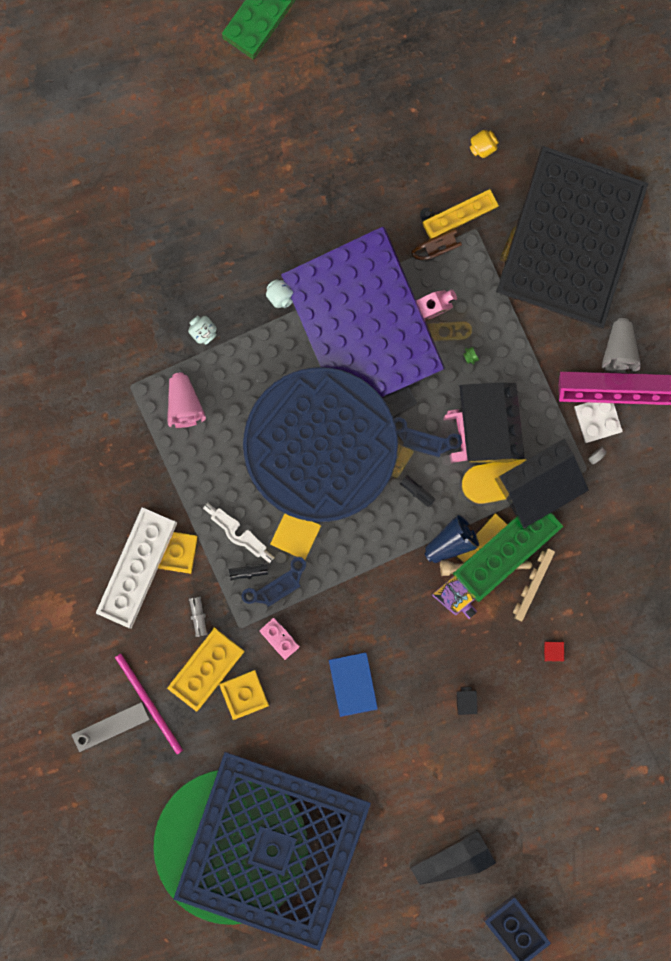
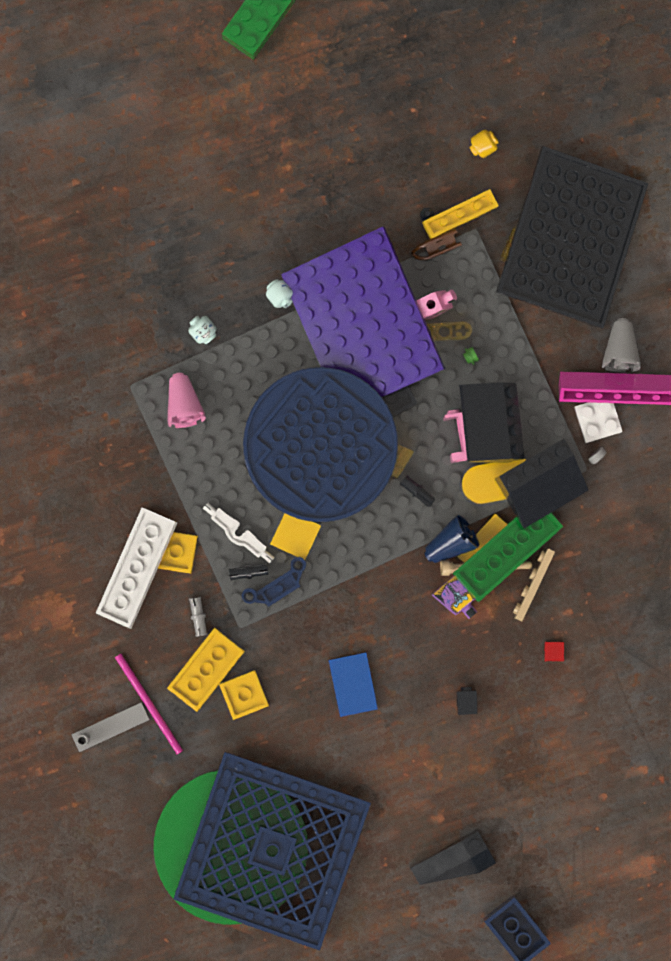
(274, 633): bright pink panel -> none
(425, 442): dark blue plate -> none

